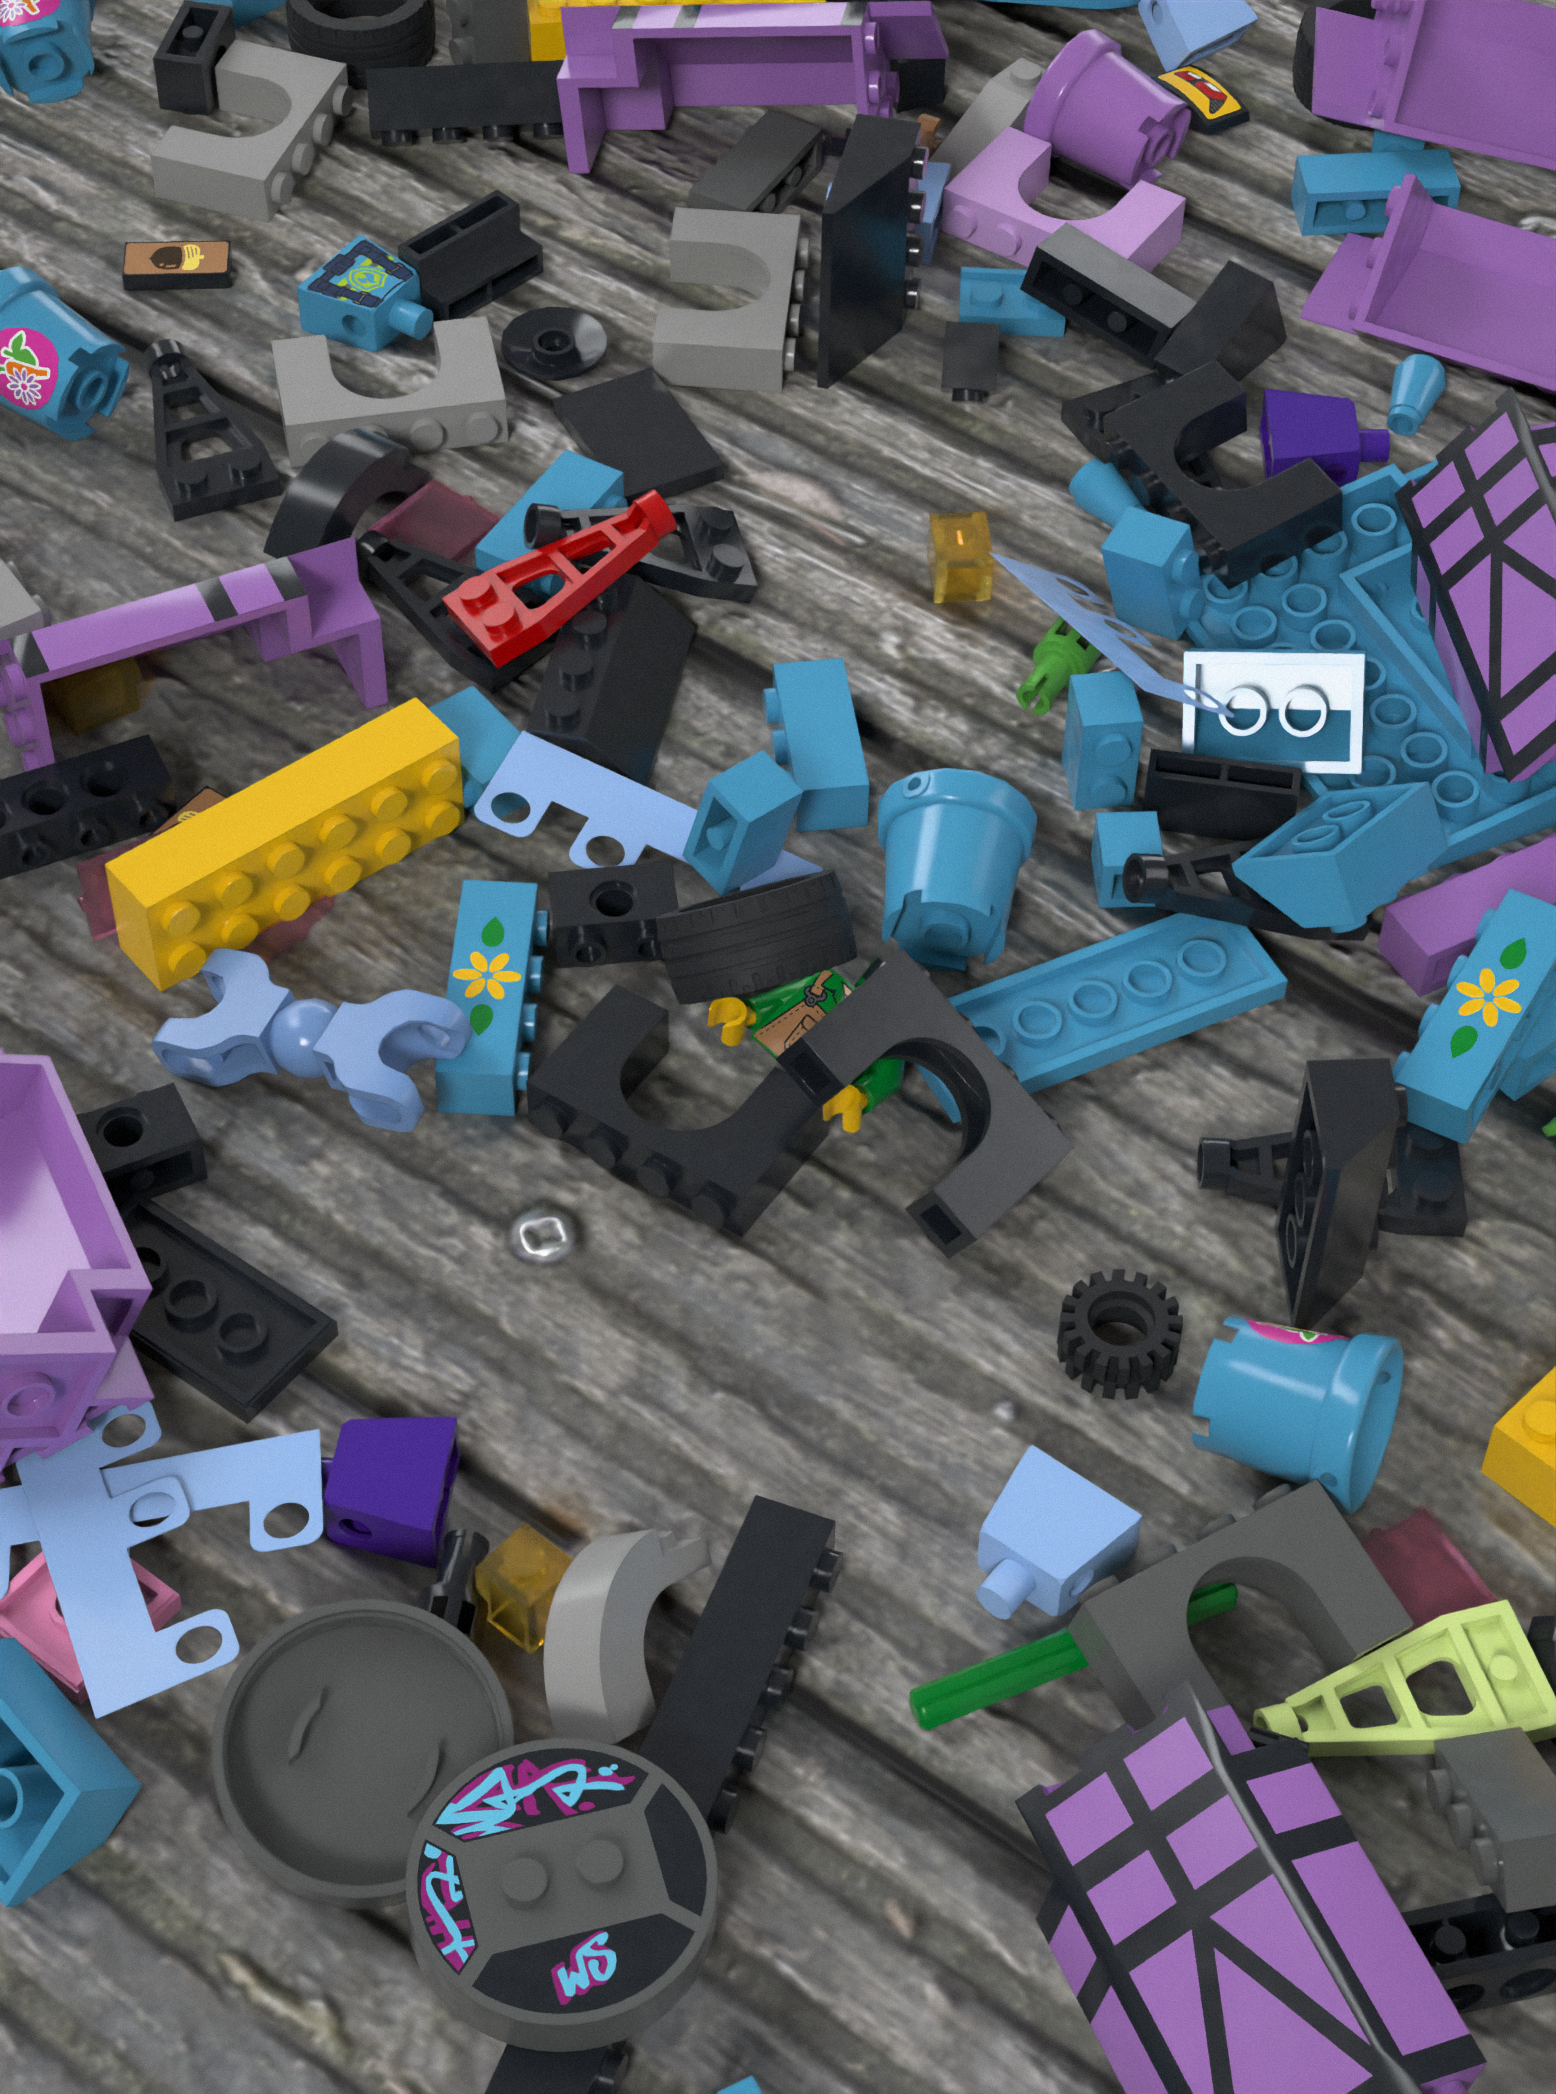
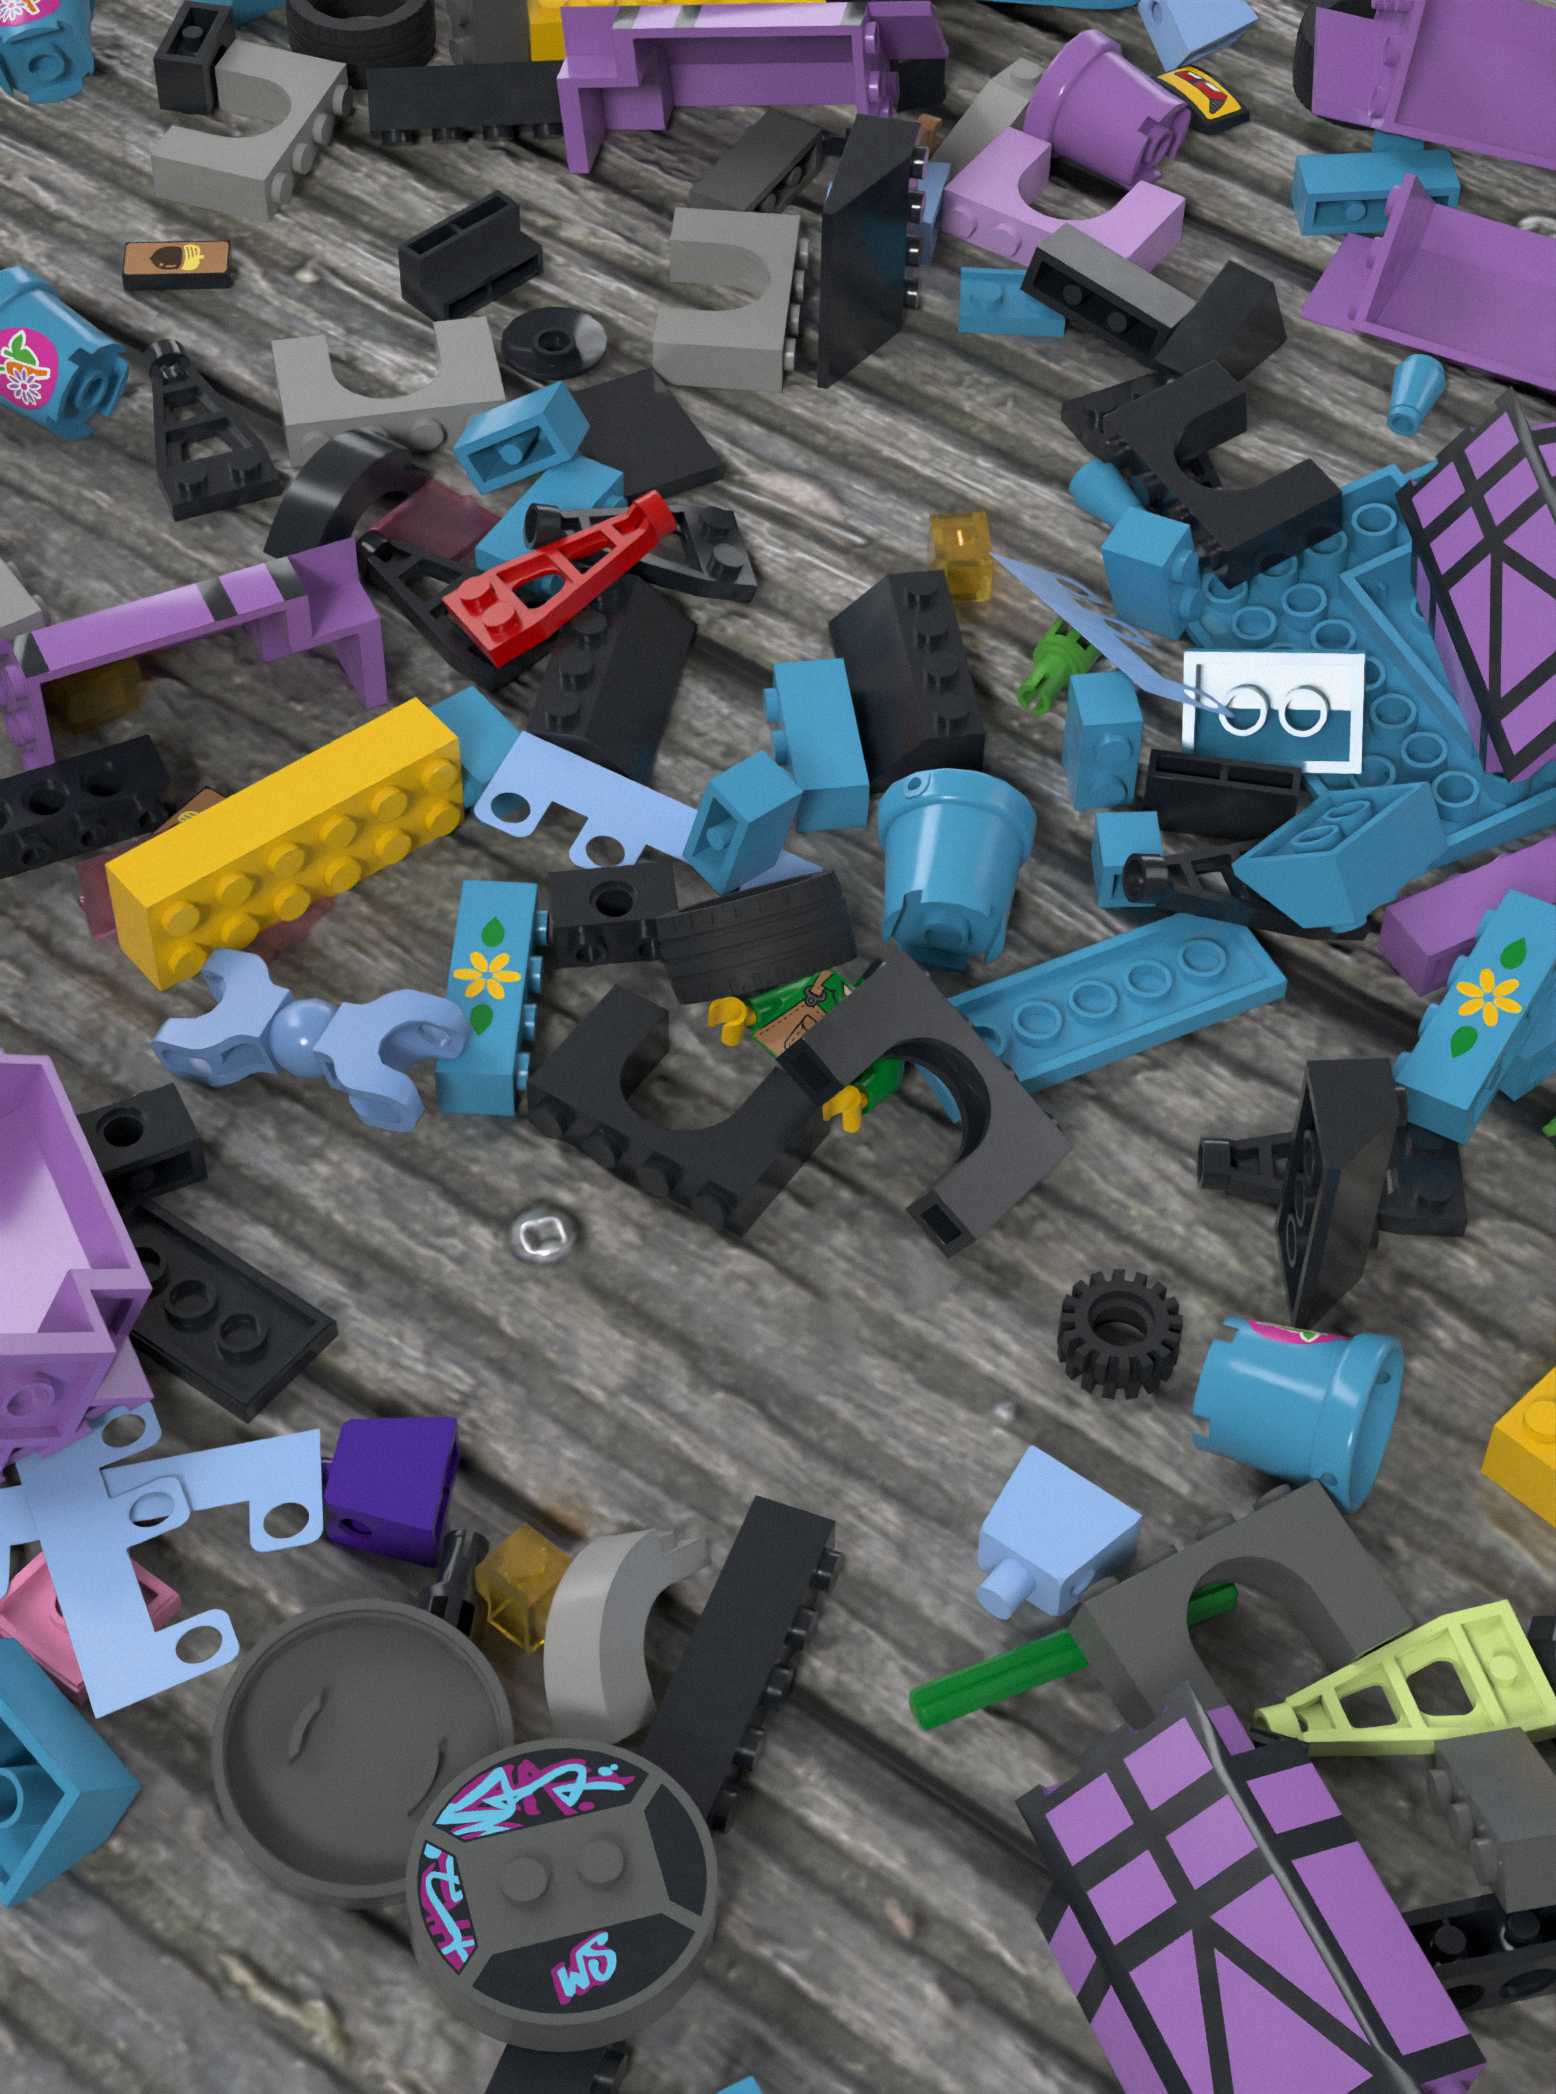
(363, 298): dark azure torso -> none
(521, 438): none -> dark azure brick
(909, 679): none -> black slope
(970, 361): black slope -> none
(1317, 428): dark purple torso -> none
(1425, 1570): clear pink piece -> none

